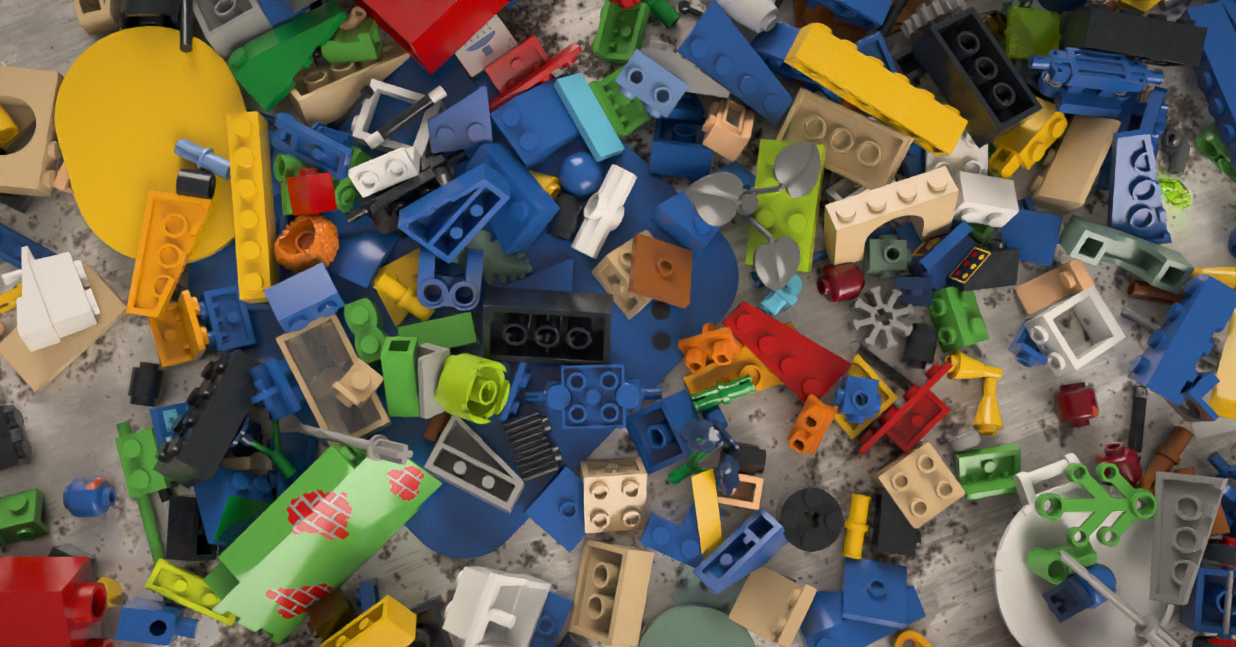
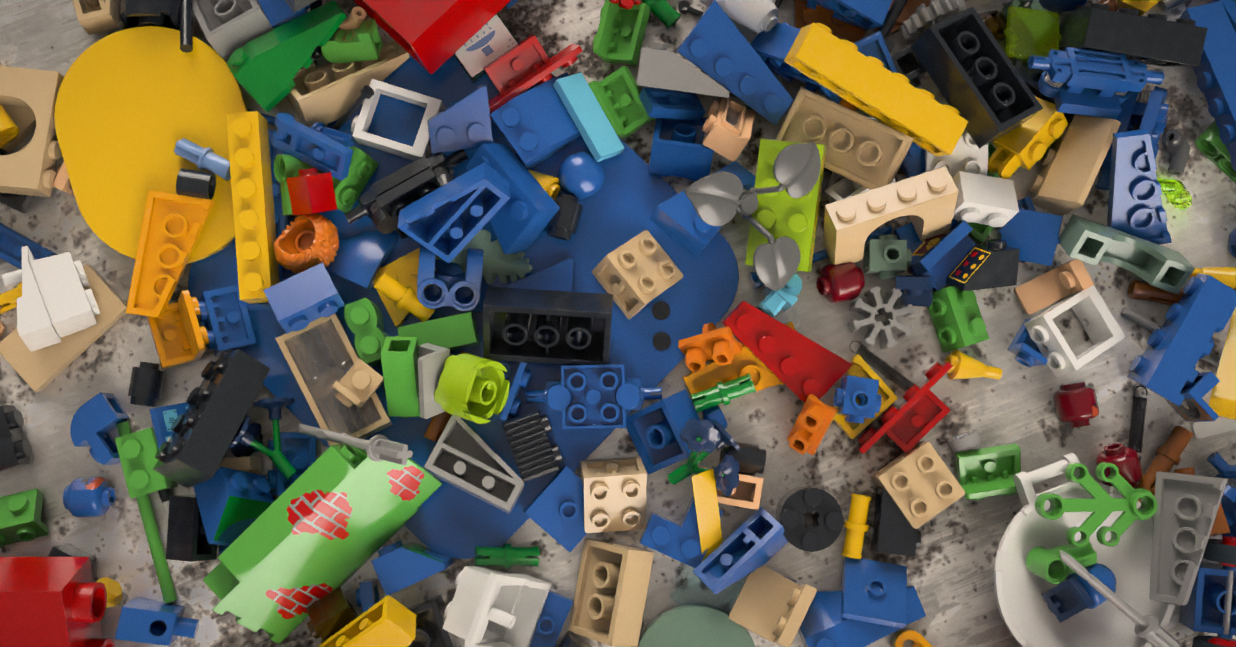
(93, 425): none -> blue brick
(186, 588): neon yellow tile -> none
(275, 389): blue hips -> none
(385, 170): white bracket -> none
(406, 117): black bar -> none
(406, 565): none -> blue slope
(507, 556): none -> green pin
(604, 211): white piece -> none
(651, 84): medium blue brick -> none
(660, 271): dark orange plate -> none
(920, 346): black brick -> none
(988, 414): yellow cone -> none

